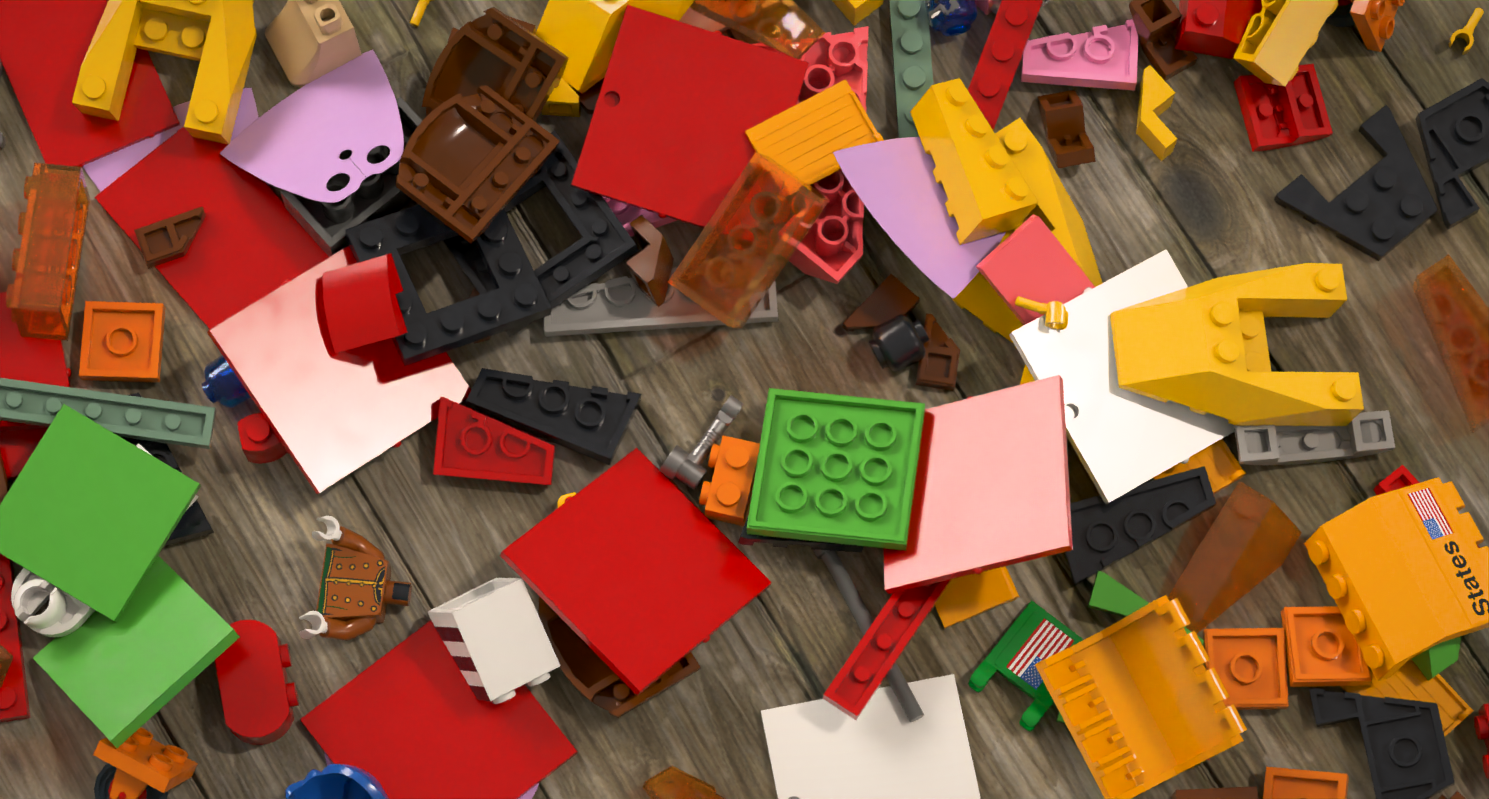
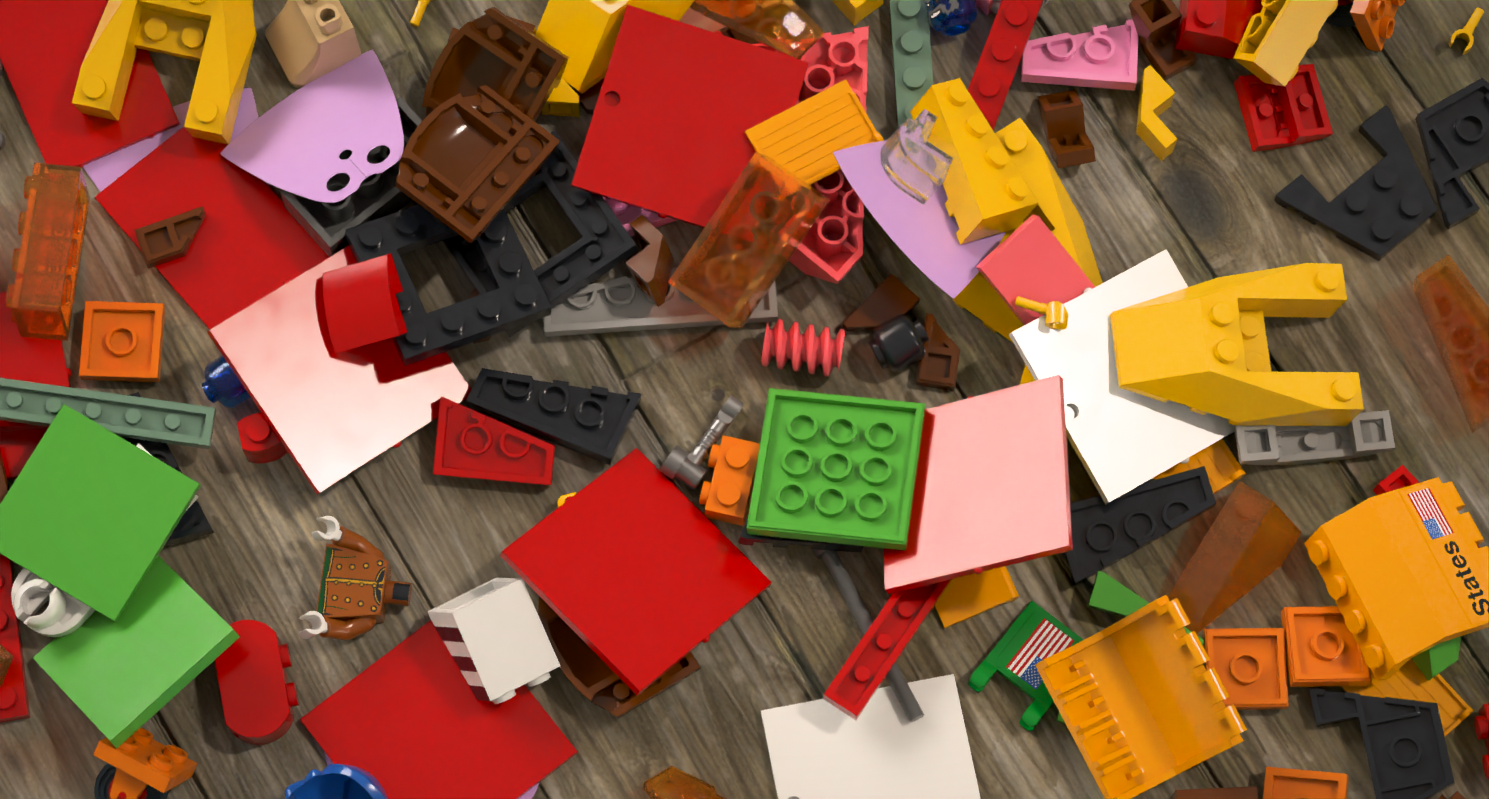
(802, 347): none -> coral piece
(914, 162): none -> clear brick

